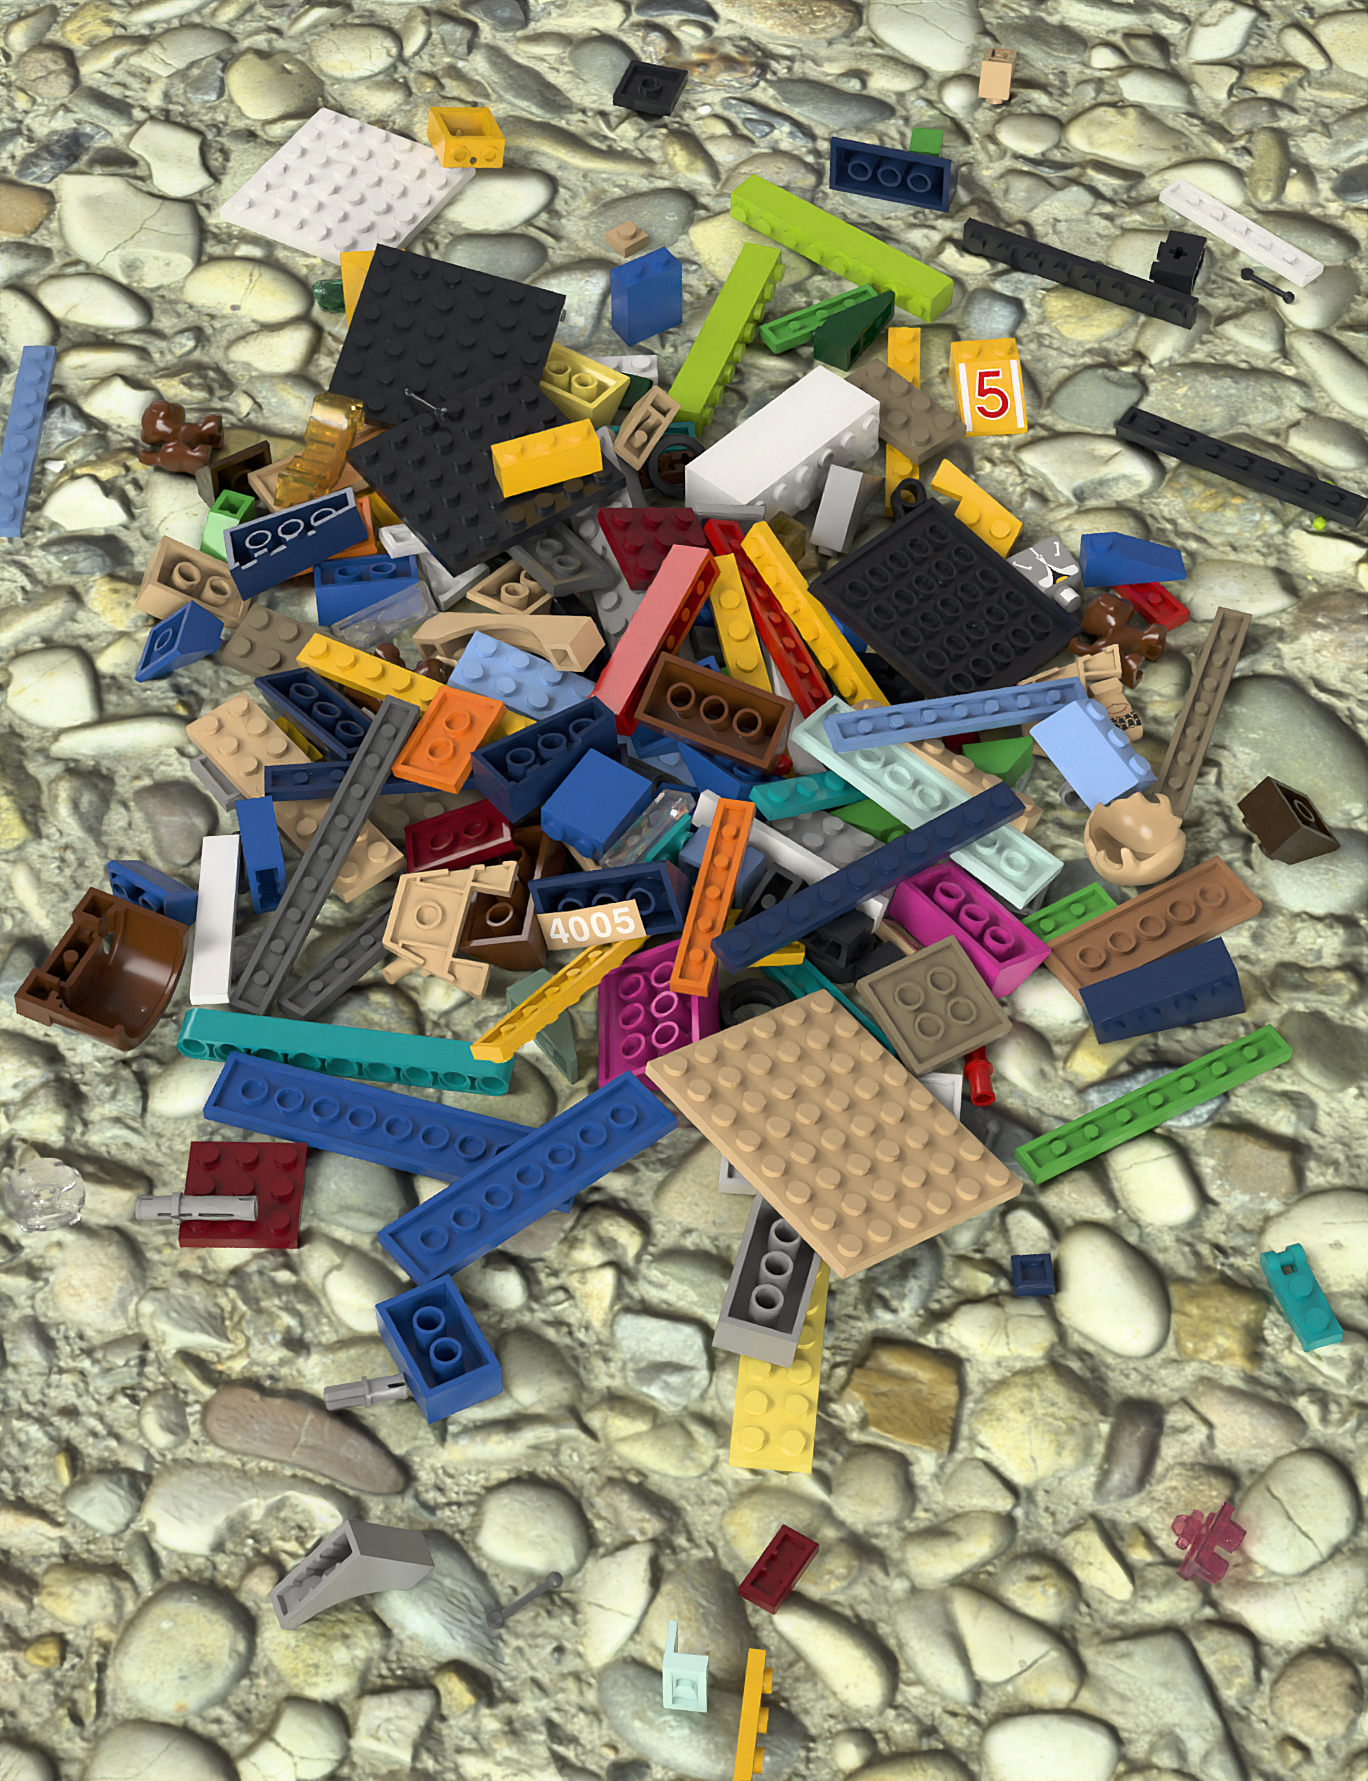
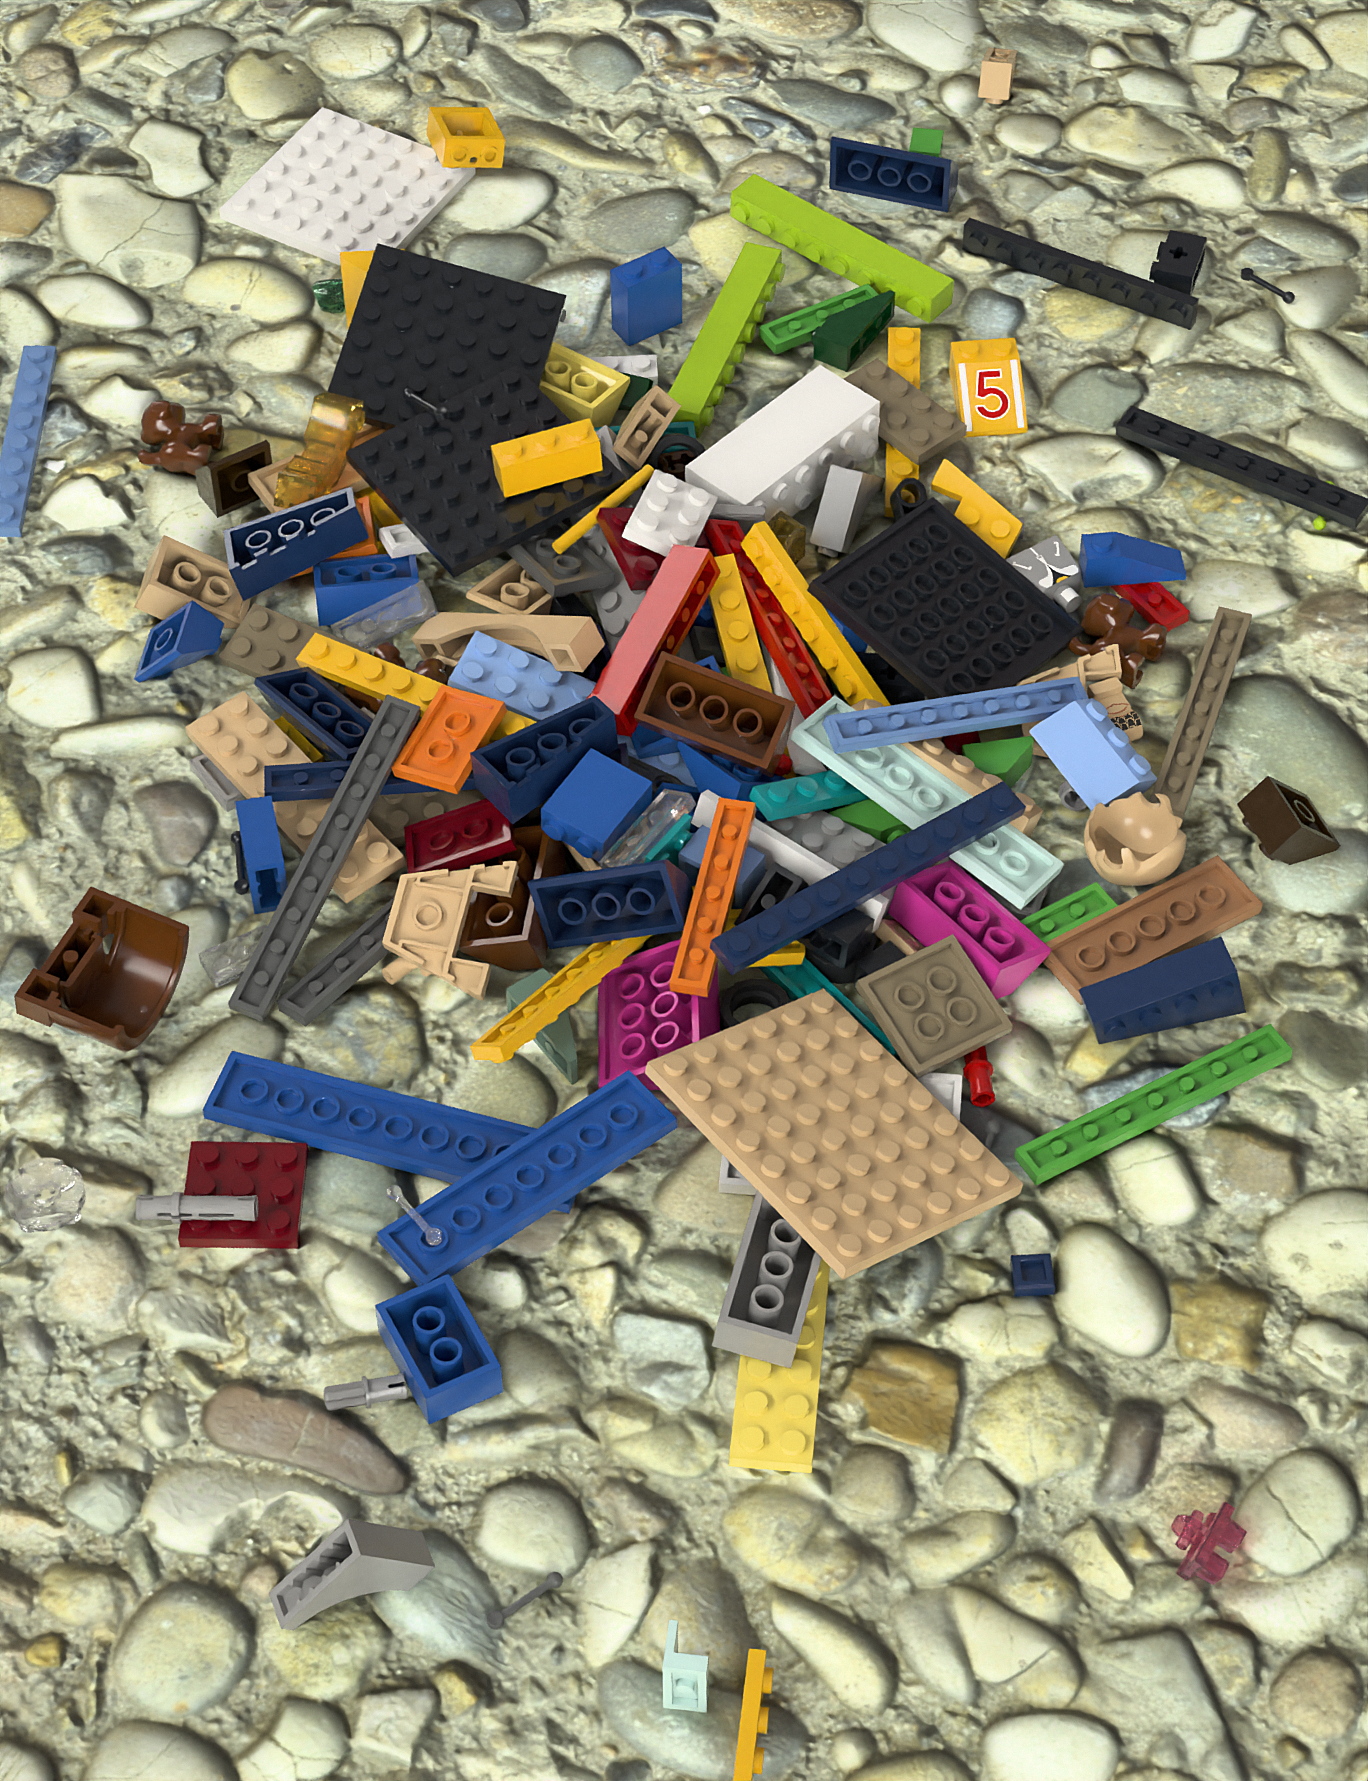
(152, 890): blue slope -> none
(215, 920): white tile -> none
(228, 511): bright green slope -> none
(344, 1051): teal beam -> none
(433, 1235): none -> clear hinge
(445, 587): white wing -> none
(592, 925): tan sticker -> none
(611, 501): none -> yellow bar
(626, 239): tan plate -> none
(650, 88): black plate -> none
(669, 514): none -> white plate
(778, 1569): dark red plate -> none
(1241, 233): white tile -> none
(1301, 1298): teal plate -> none

